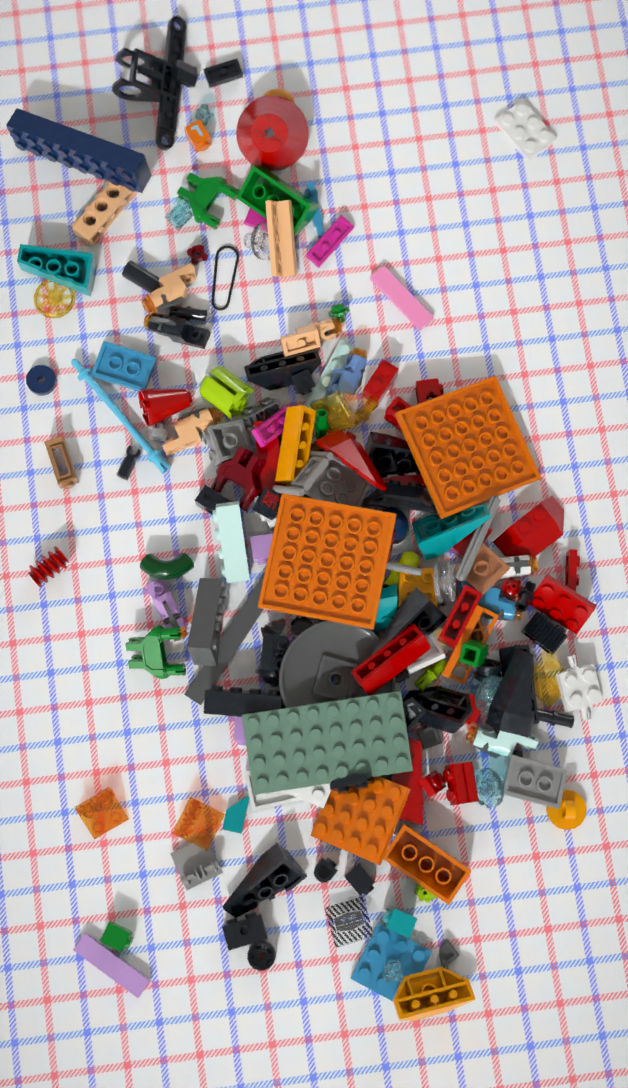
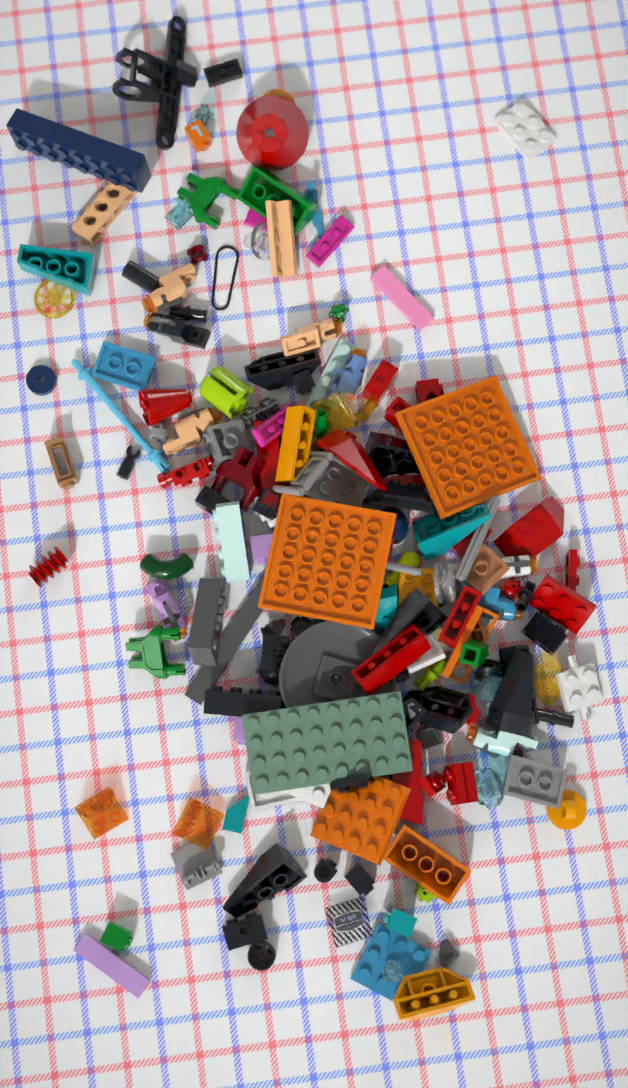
(189, 471): none -> red brick

